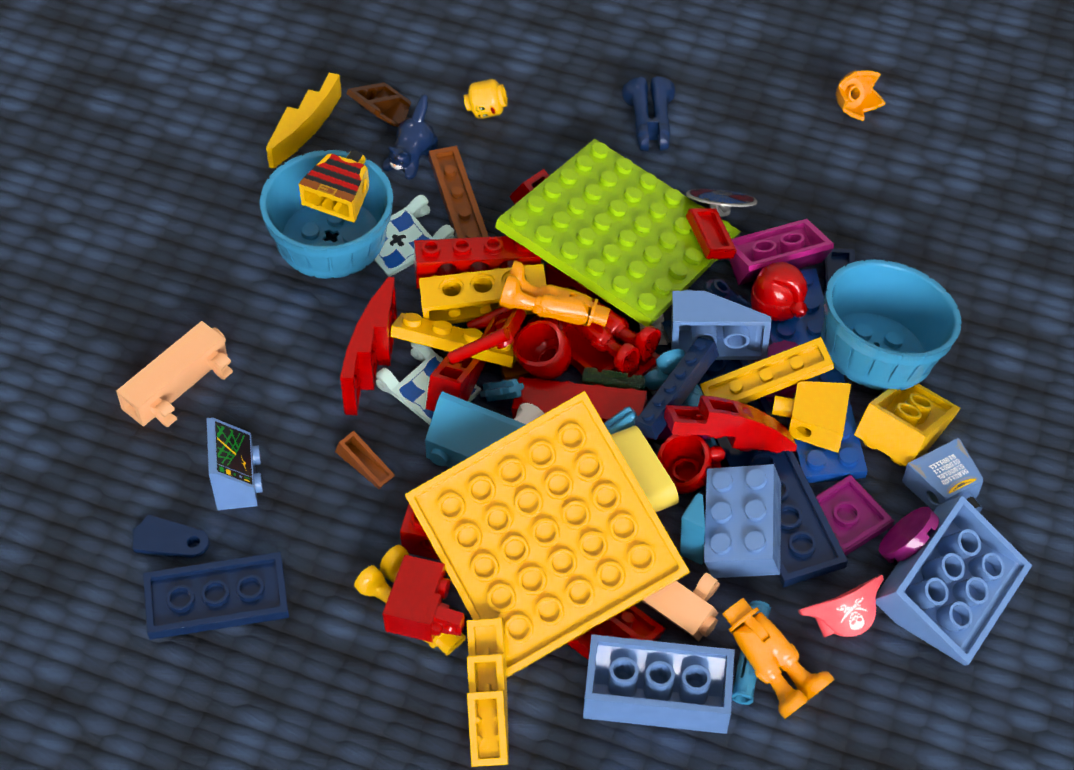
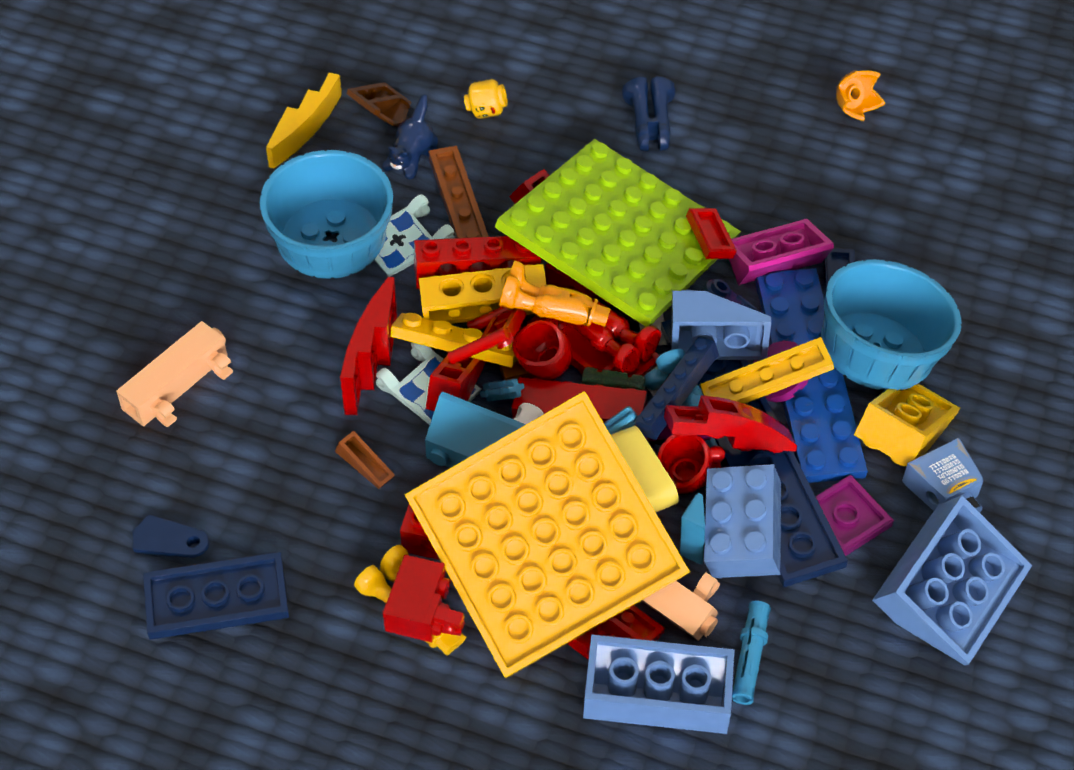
(232, 465): slope -> none
(337, 185): torso -> none
(487, 692): yellow slope -> none
(724, 198): shield -> none
(767, 651): light orange piece -> none
(780, 292): red piece -> none
(816, 412): yellow torso -> none
(847, 613): coral hat -> none
(908, 535): magenta tile -> none

